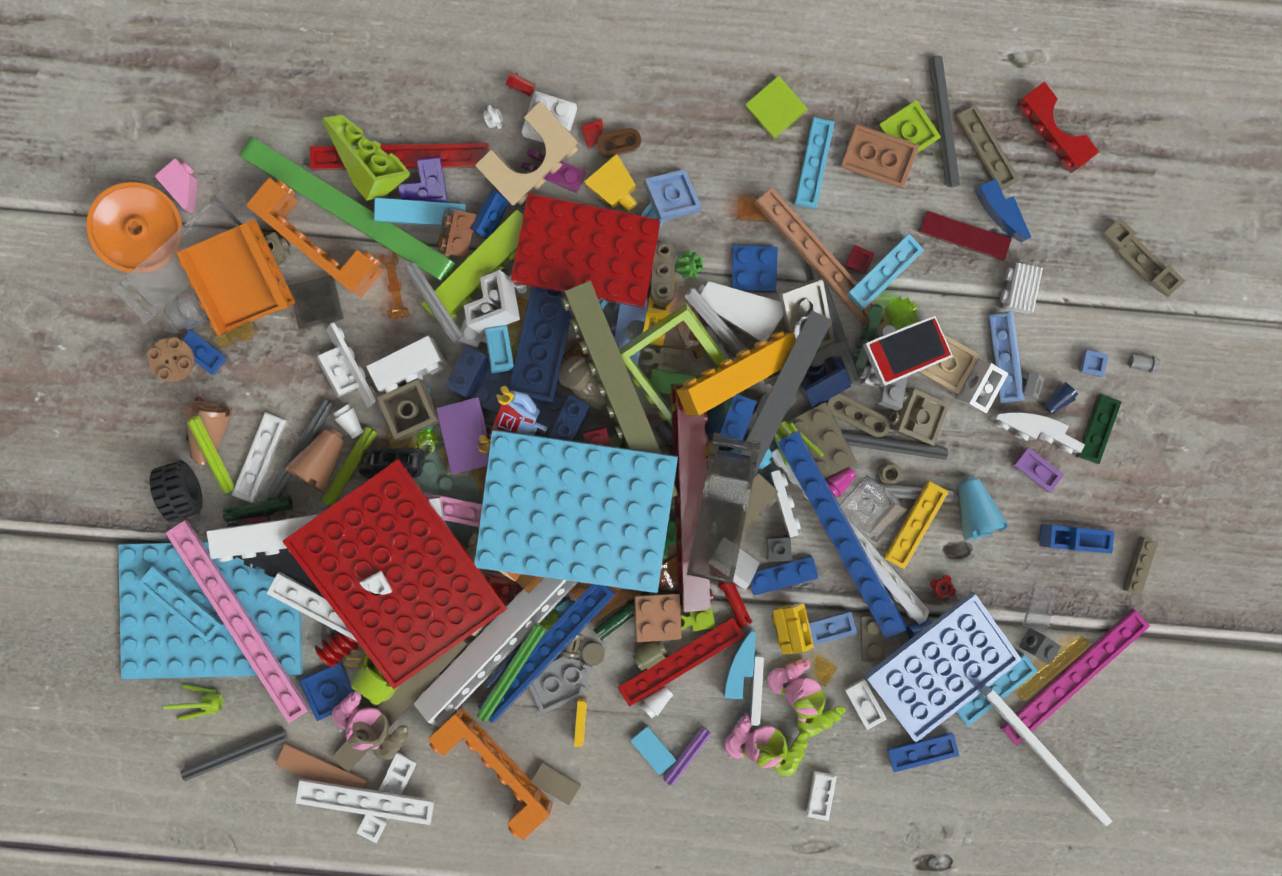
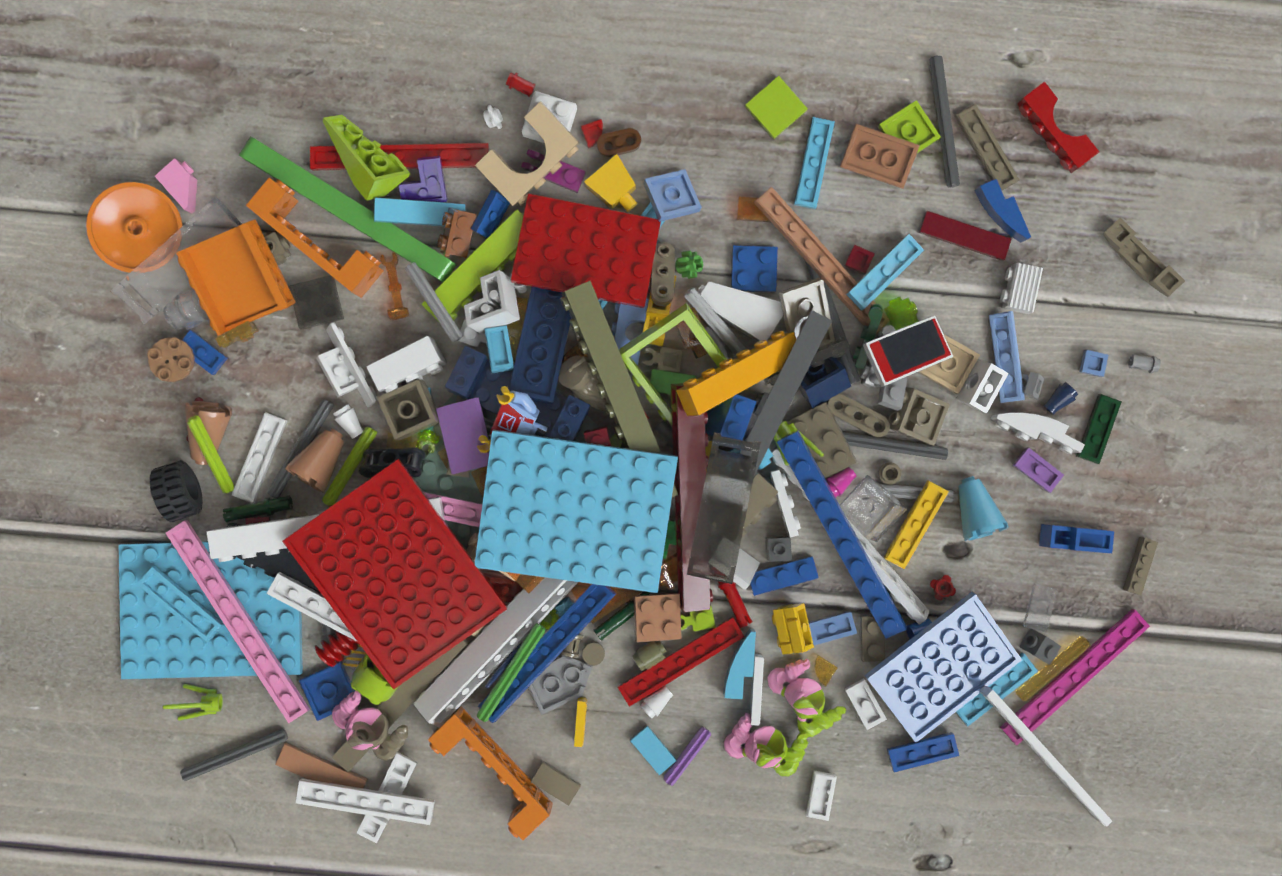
(377, 584): white tile -> none

